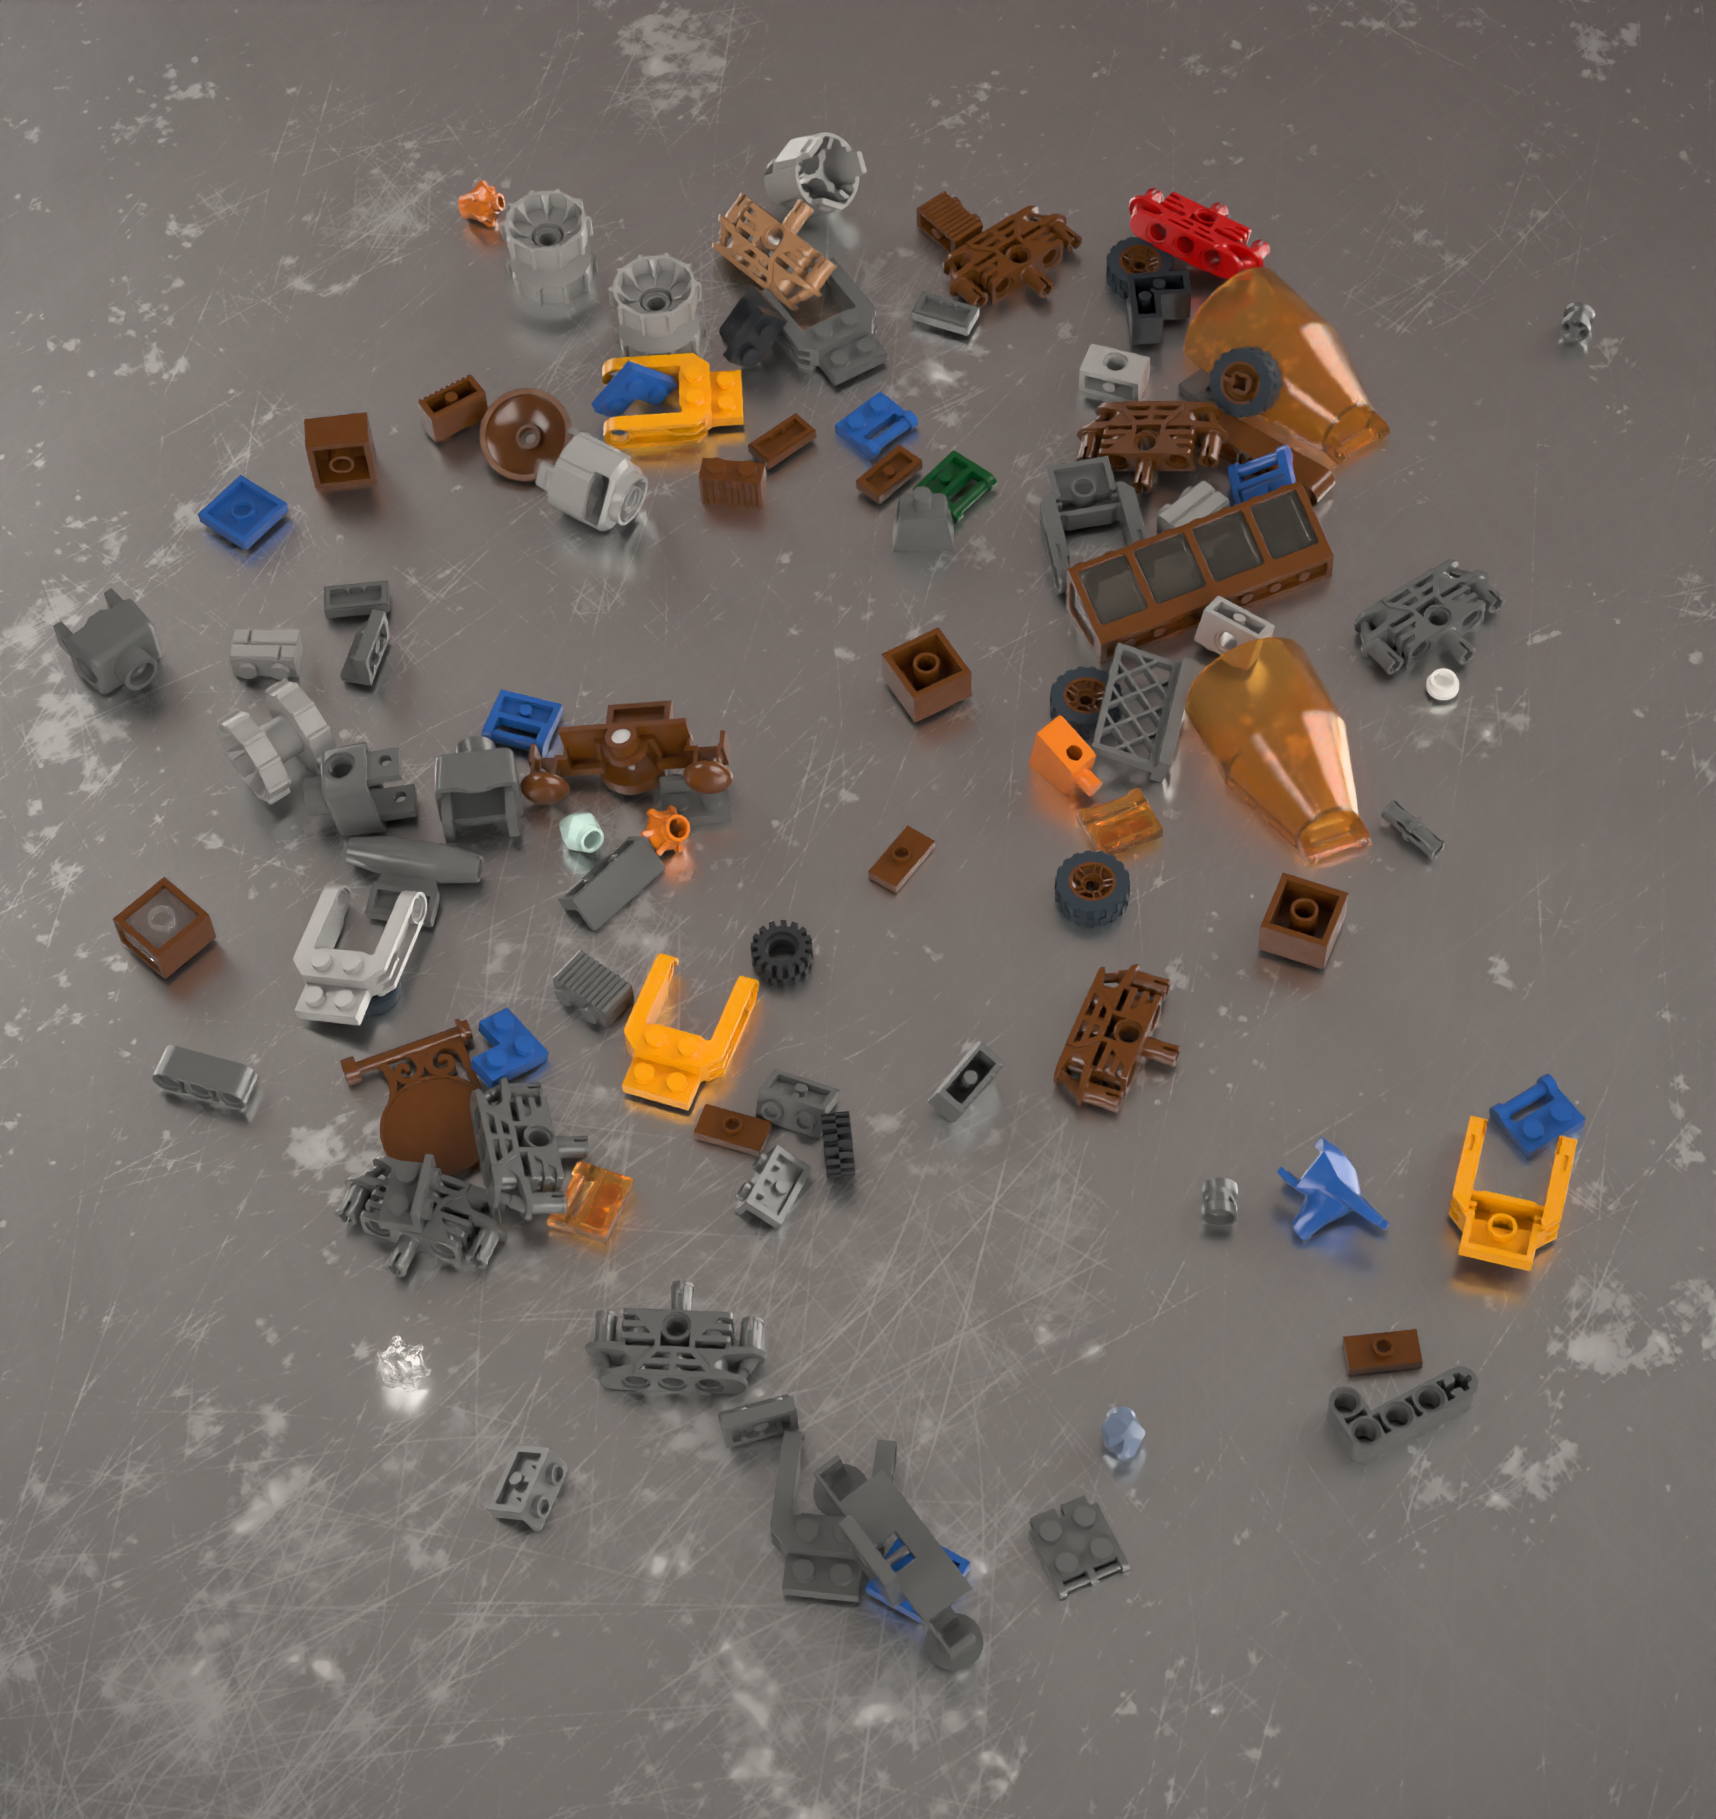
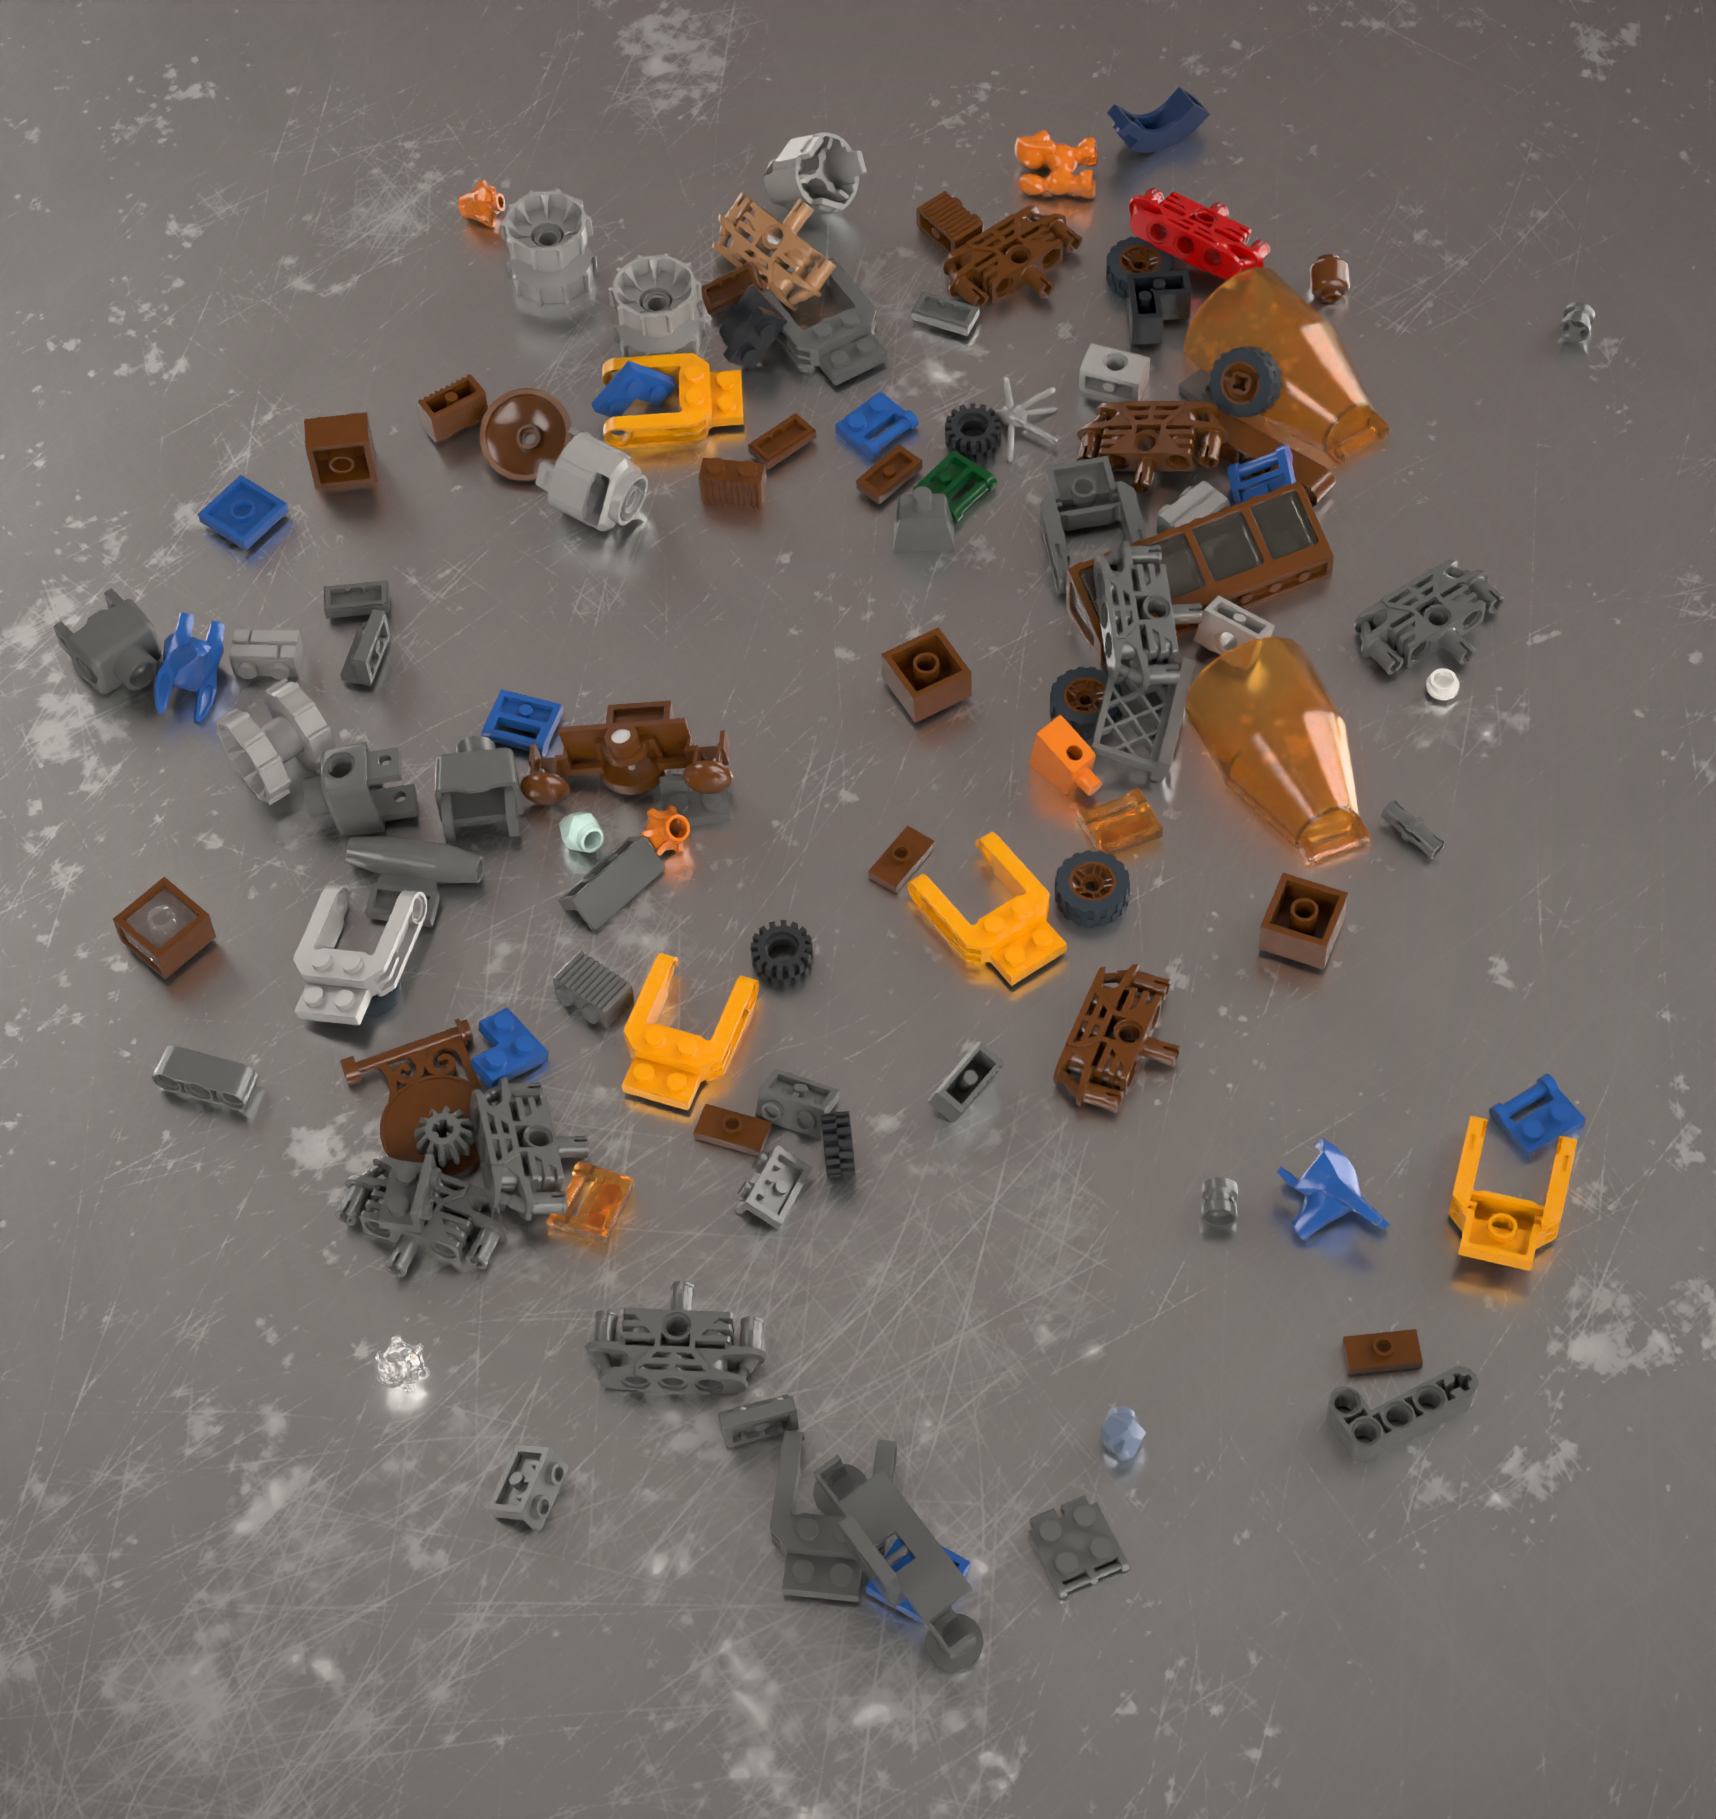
(190, 665): none -> blue piece
(453, 1126): none -> dark grey gear
(729, 288): none -> reddish brown plate
(973, 419): none -> black tyre
(1011, 936): none -> light orange plate
(1016, 415): none -> light grey plant
(1062, 160): none -> orange animal
(1137, 634): none -> dark grey piece
(1161, 127): none -> dark blue arch
(1329, 278): none -> reddish brown head

